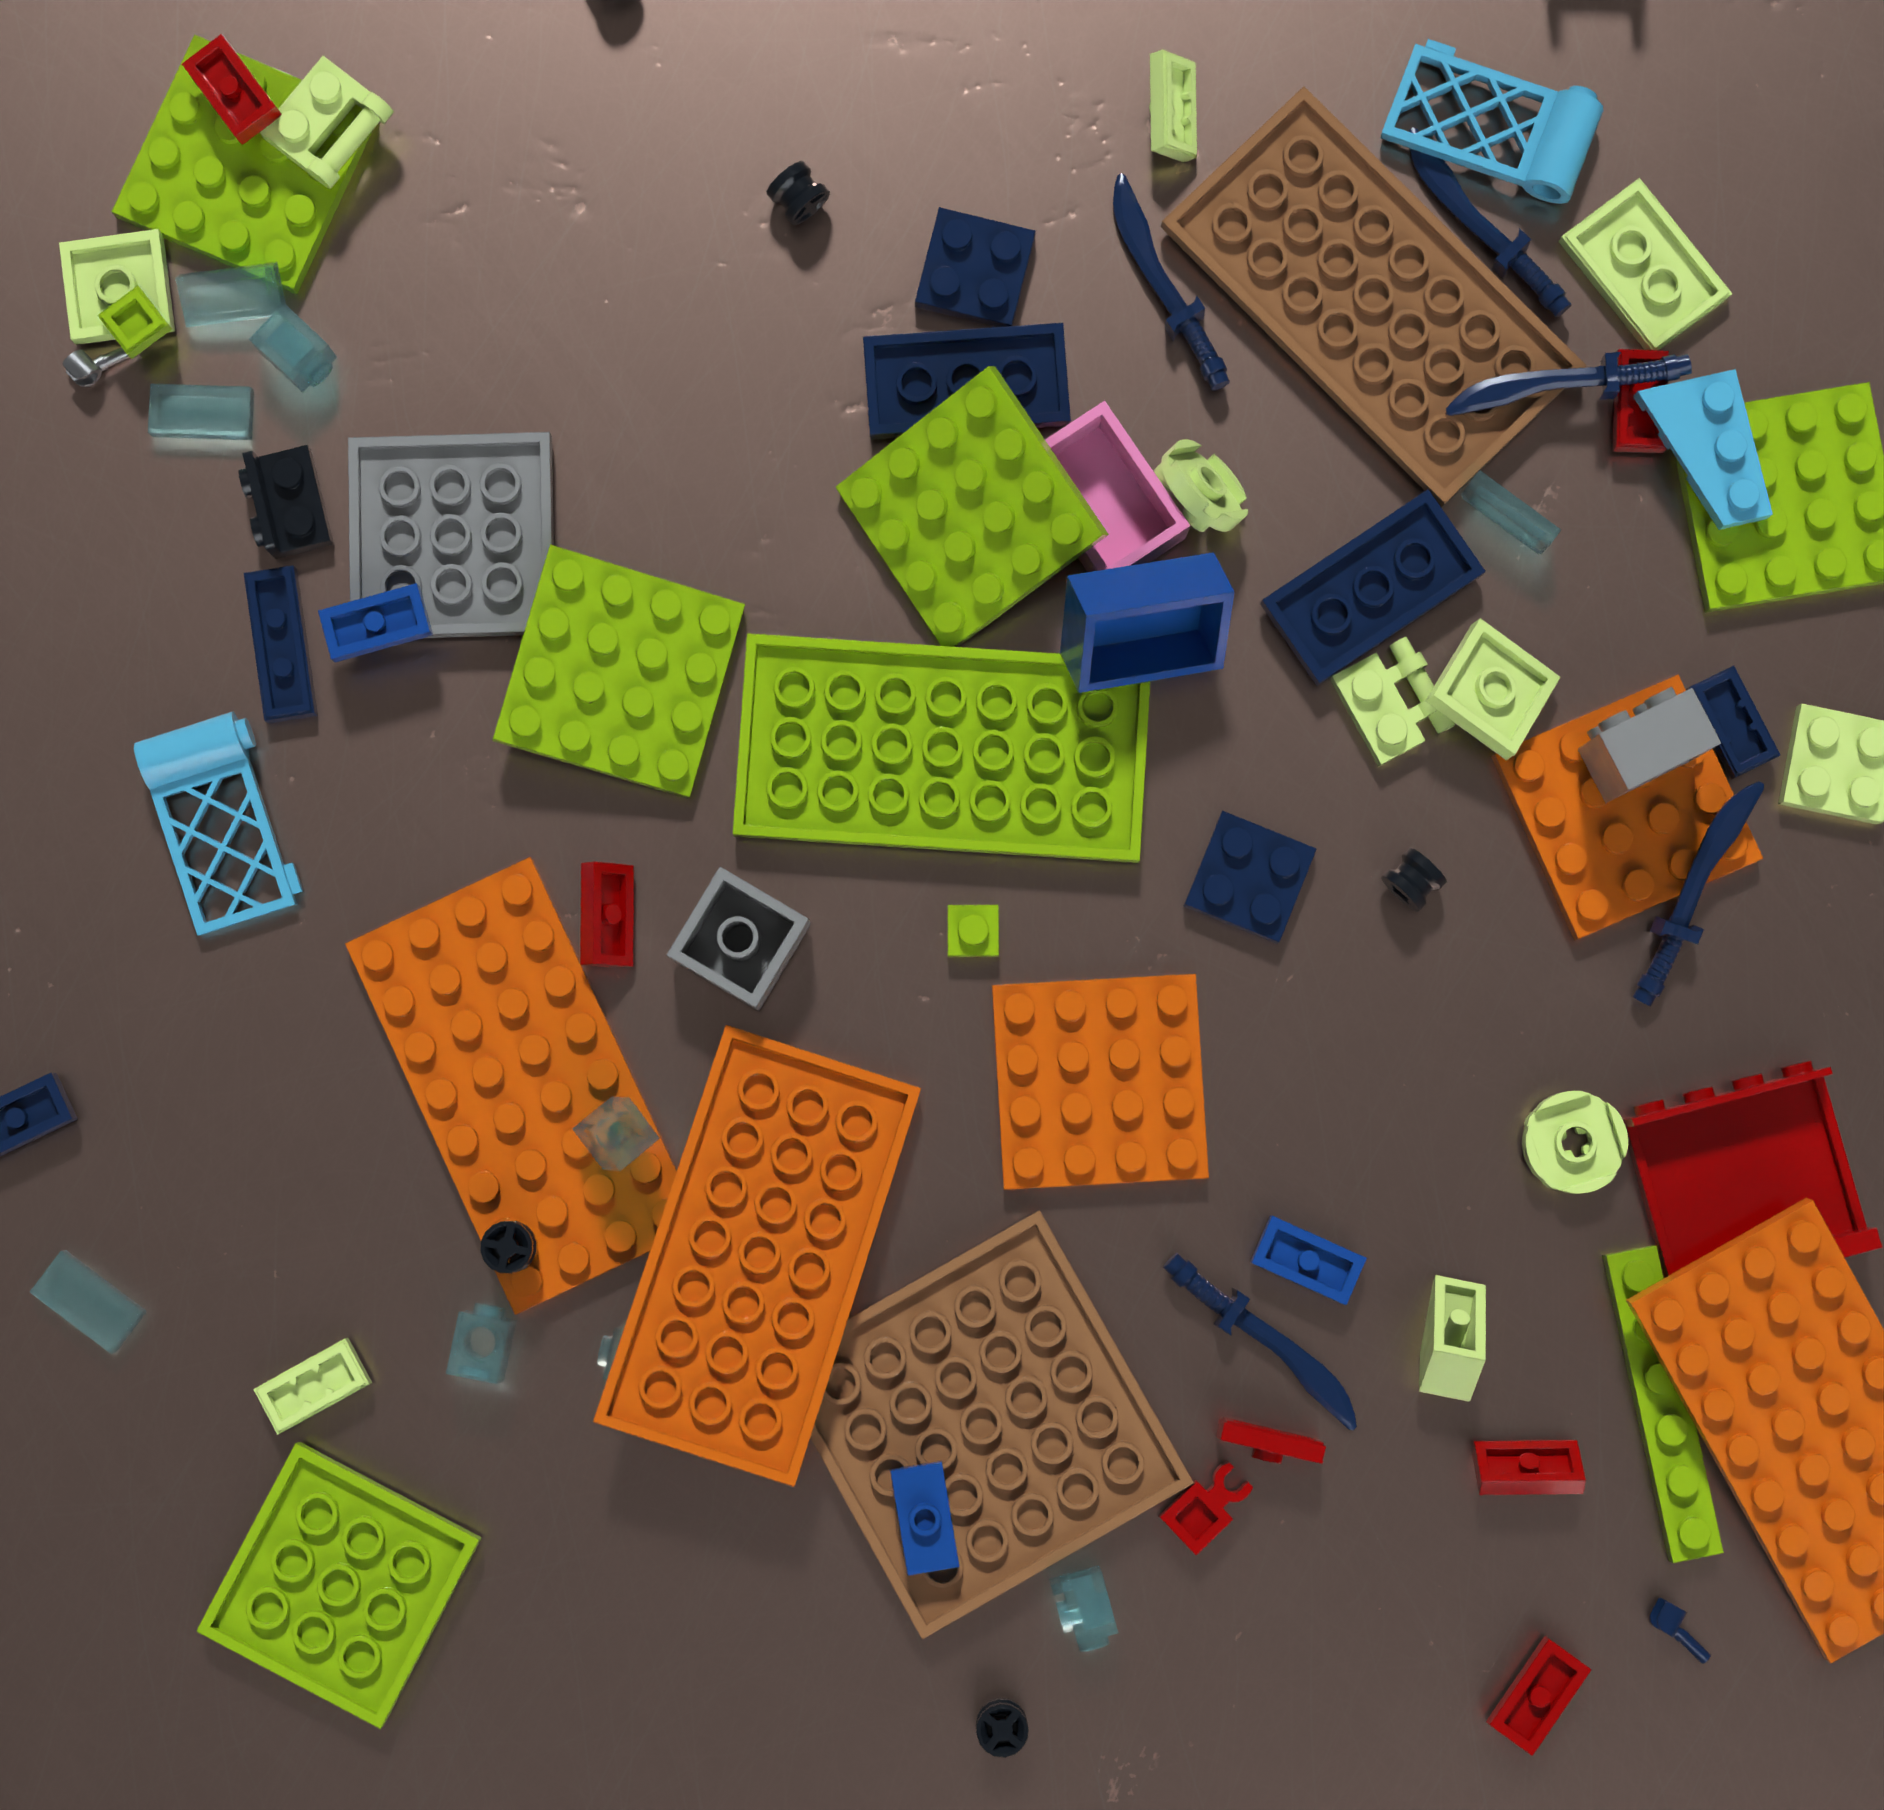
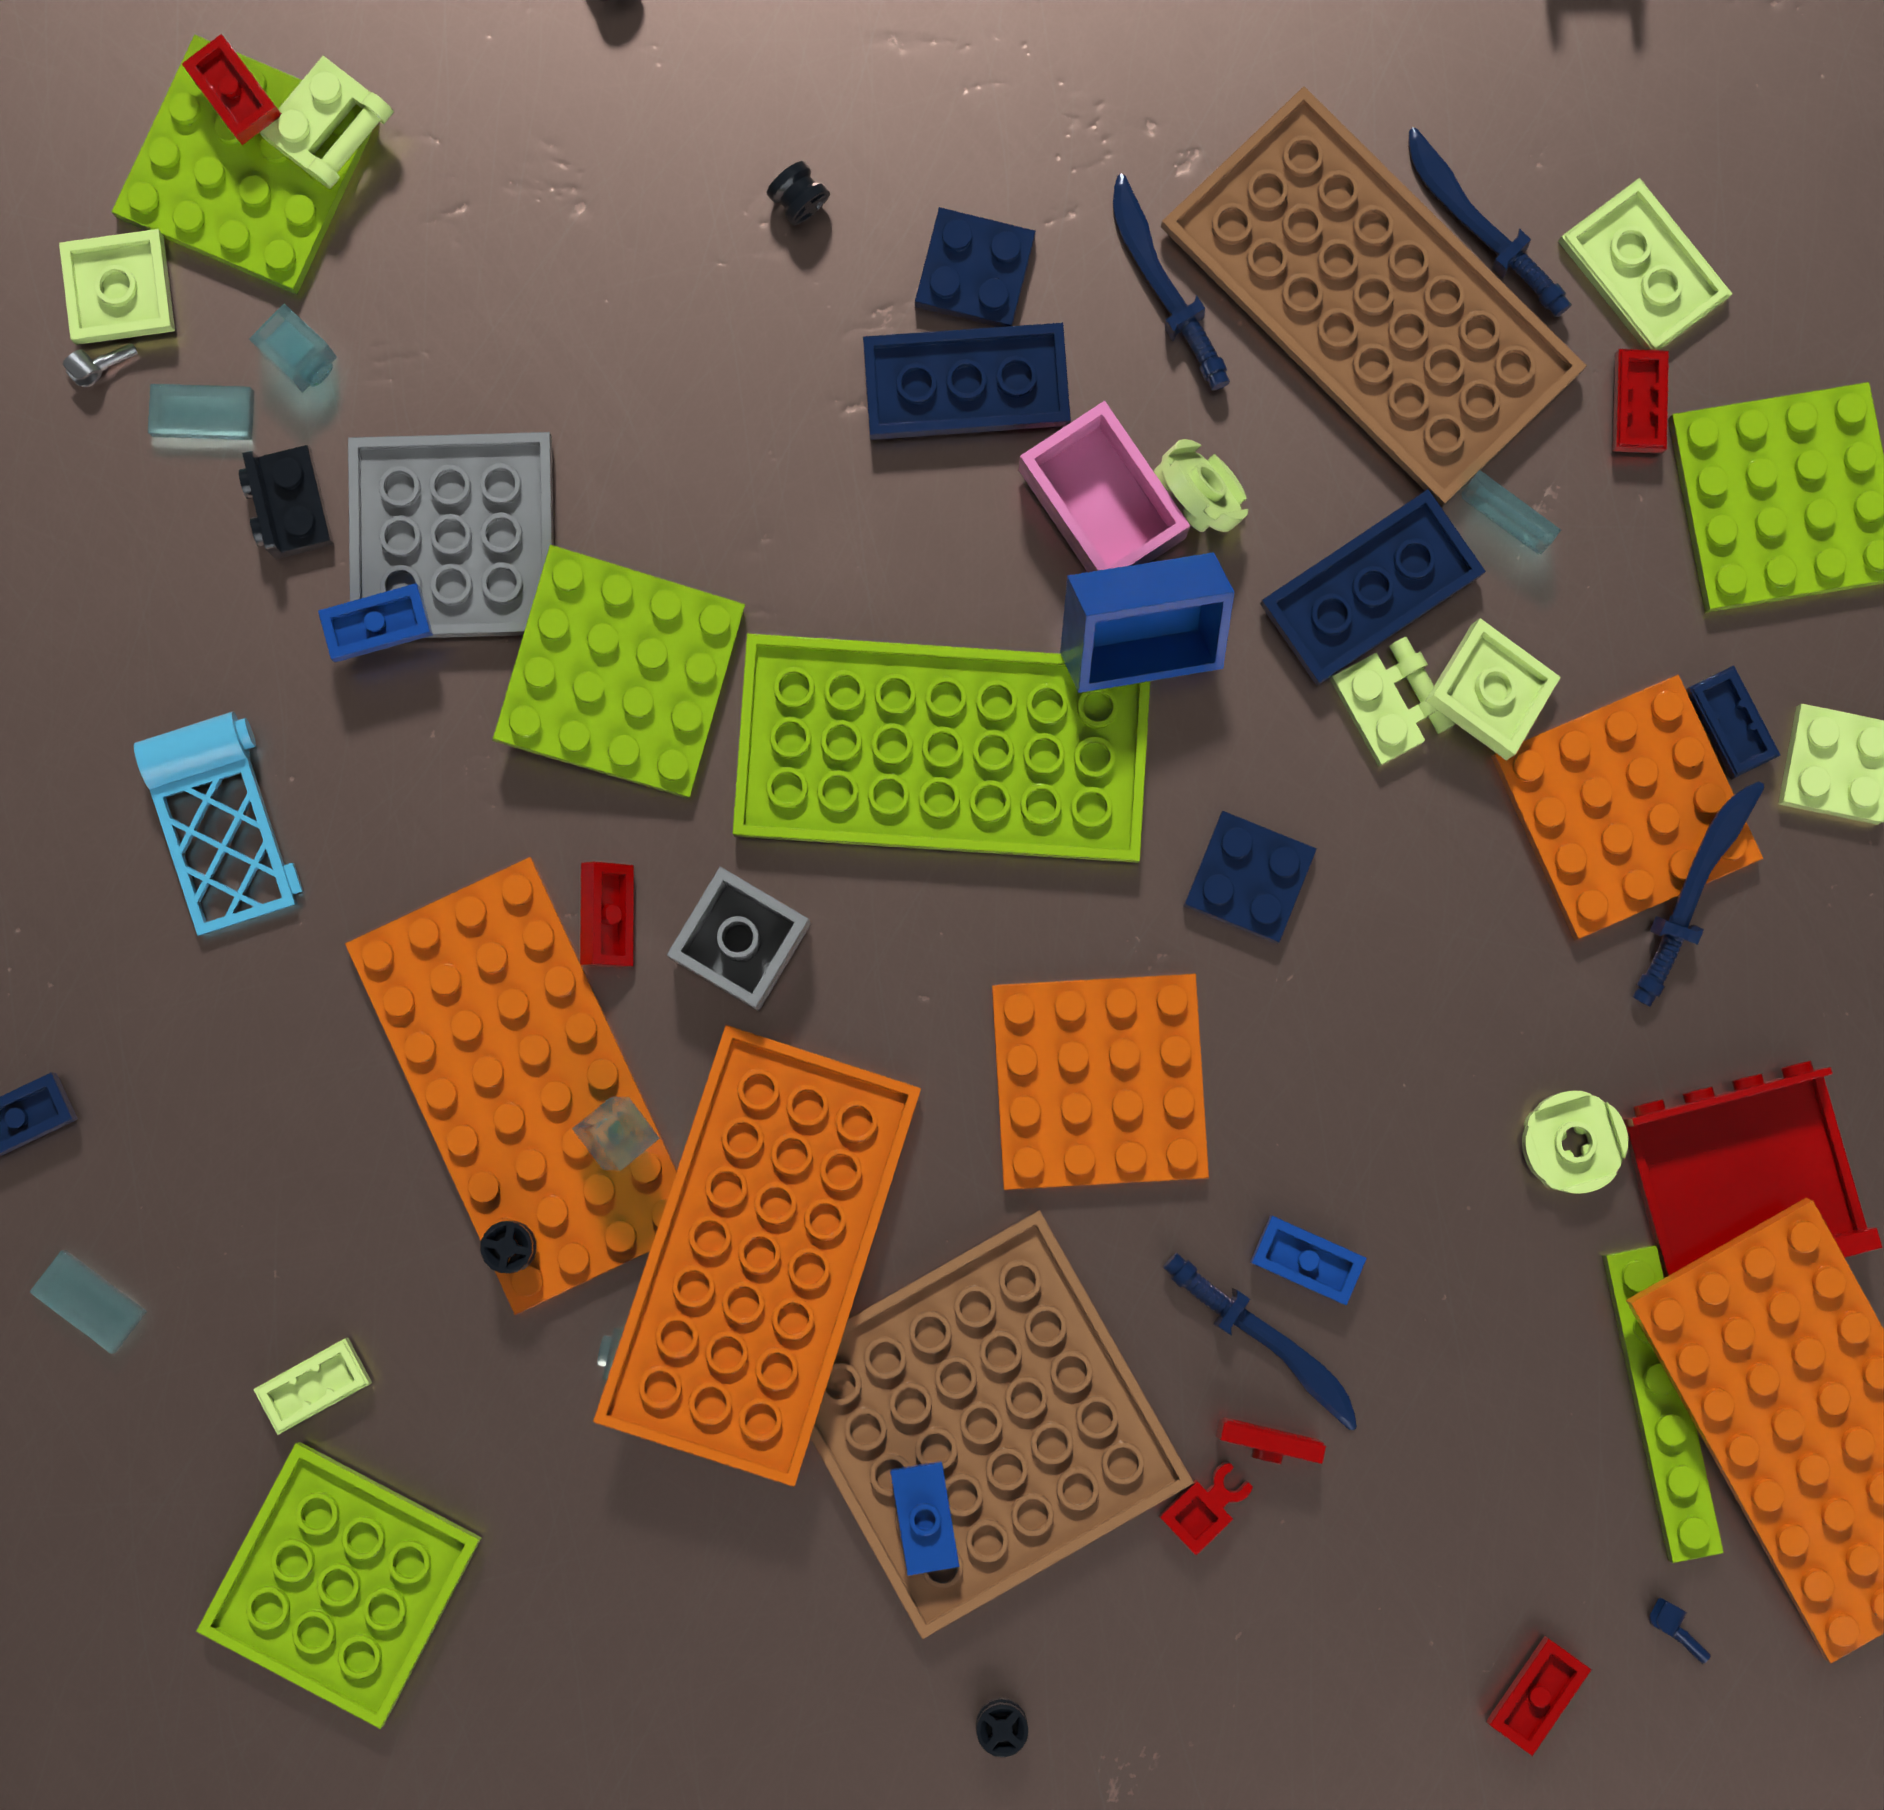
(134, 322): lime tile -> none
(230, 294): clear light blue tile -> none
(280, 644): dark blue tile -> none
(465, 1361): clear light blue brick -> none
(971, 509): lime plate -> none
(973, 930): lime plate -> none
(1085, 1607): clear light blue brick -> none
(1173, 106): yellowish green plate -> none
(1414, 879): black wheel -> none
(1453, 1339): yellowish green slope -> none
(1513, 387): dark blue sword -> none
(1528, 1467): red plate -> none
(1558, 134): medium azure piece -> none
(1658, 739): light grey brick -> none
(1713, 442): medium azure wing -> none

